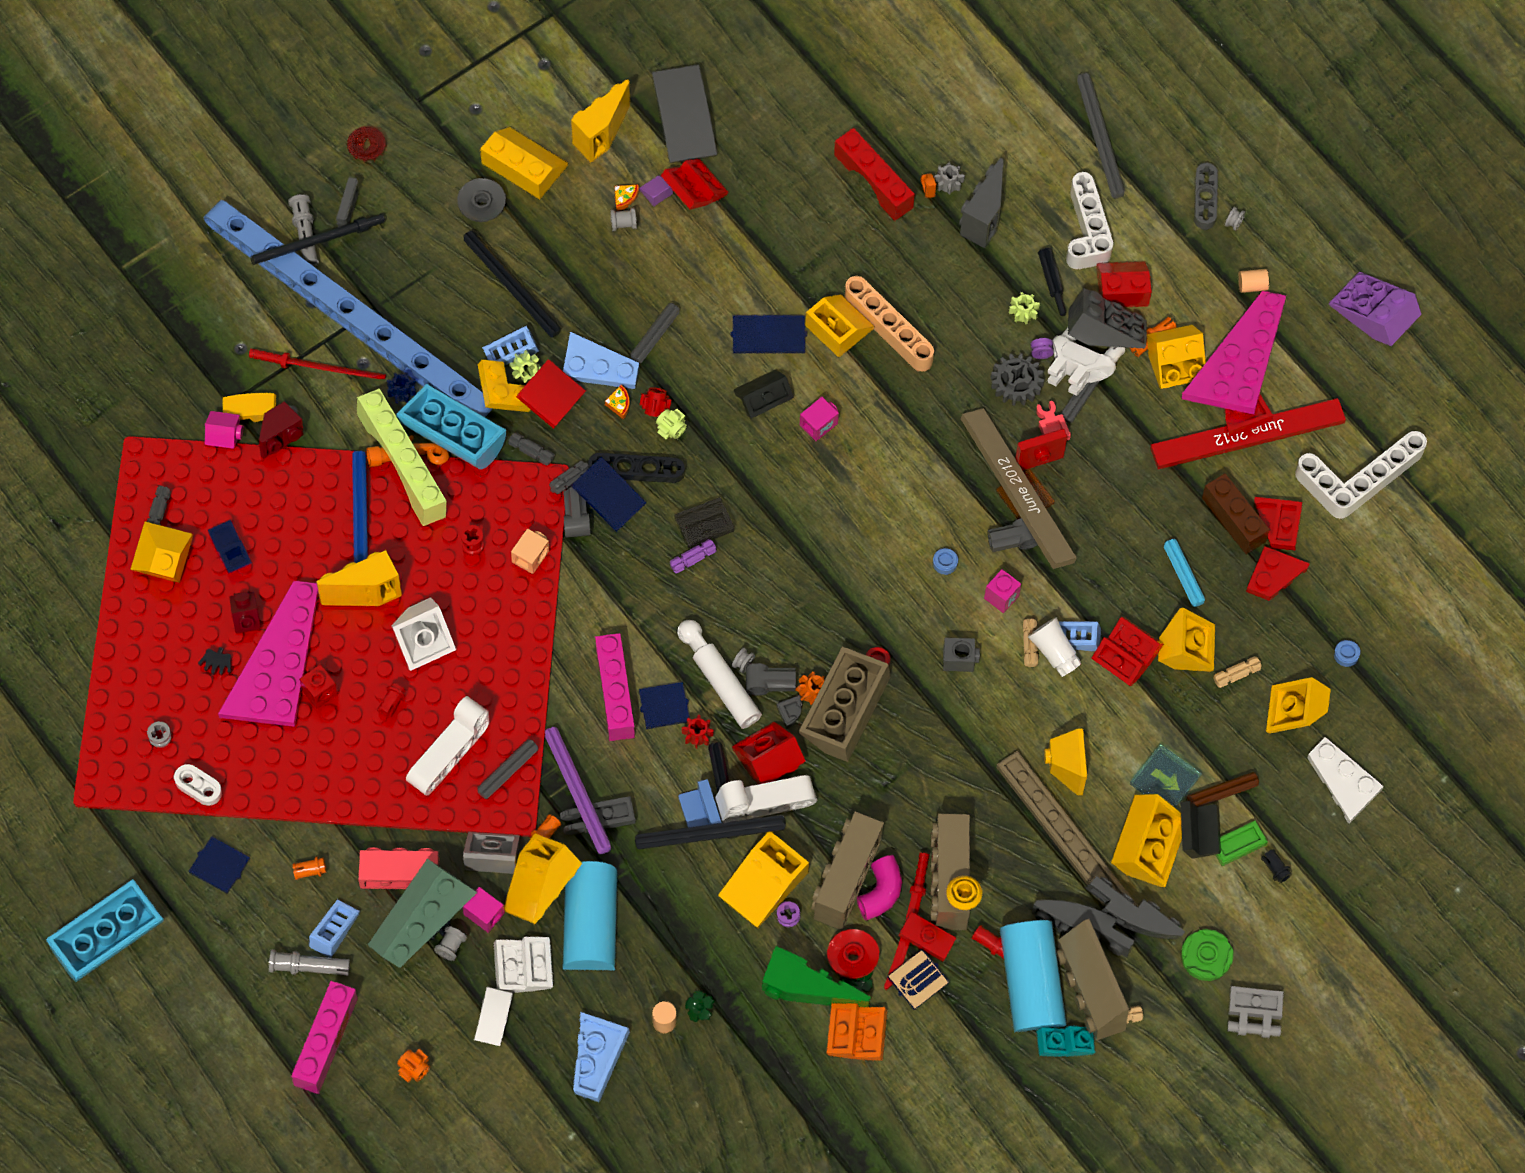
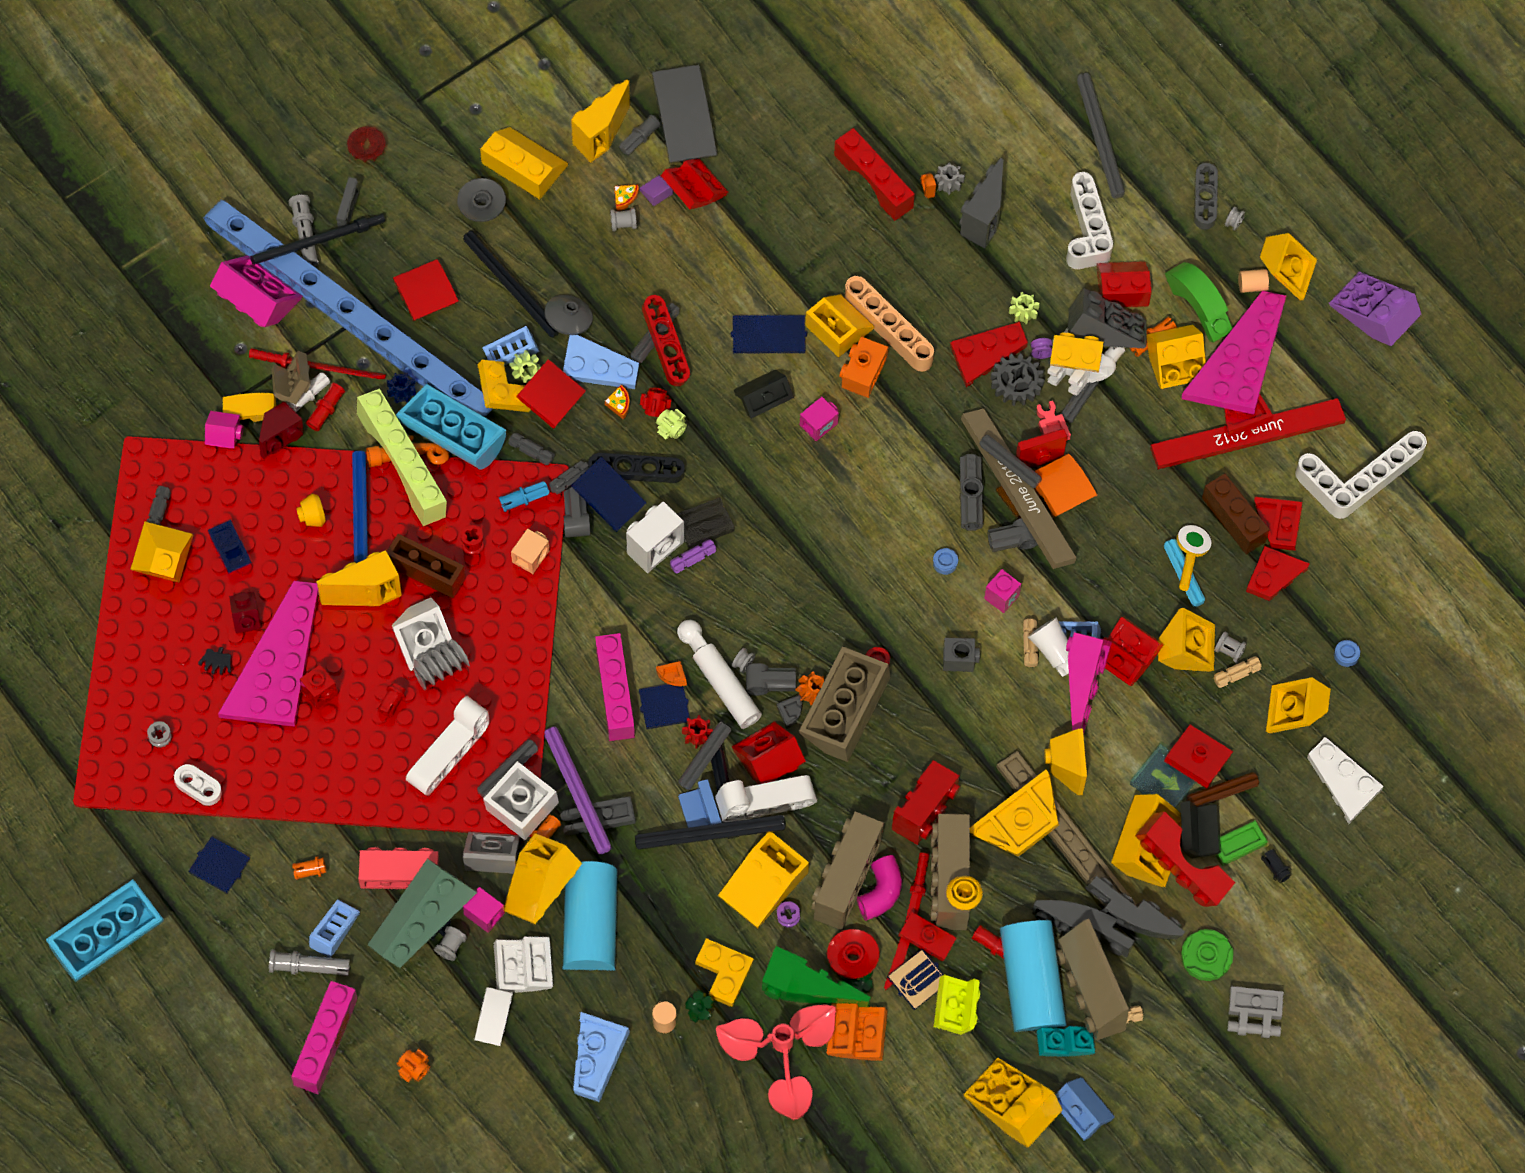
(254, 291): none -> dark pink slope
(291, 382): none -> dark tan bracket
(311, 511): none -> yellow cone
(317, 384): none -> white axle
(325, 407): none -> red pin
(425, 290): none -> red slope
(426, 566): none -> reddish brown brick
(439, 663): none -> light grey piece
(521, 800): none -> white brick
(524, 495): none -> dark azure axle
(568, 314): none -> dark grey dish
(639, 135): none -> dark grey axle
(654, 536): none -> white brick
(661, 341): none -> red beam
(672, 674): none -> orange tile
(704, 755): none -> dark grey axle
(731, 970): none -> yellow plate
(812, 1024): none -> coral plant
(864, 366): none -> orange brick
(925, 803): none -> red wedge
(956, 1004): none -> neon yellow bracket
(971, 504): none -> dark grey piece
(980, 352): none -> red wing
(1010, 461): none -> dark grey axle
(1014, 1102): none -> yellow slope
(1020, 818): none -> yellow wing
(1052, 278): black axle -> none
(1063, 485): none -> orange slope
(1076, 352): none -> yellow bracket
(1083, 1108): none -> medium blue panel
(1085, 661): none -> dark pink wedge
(1162, 839): none -> red arch
(1194, 543): none -> piece
(1195, 287): none -> bright green arch
(1198, 756): none -> red plate
(1230, 647): none -> light grey bush
(1289, 263): none -> yellow slope

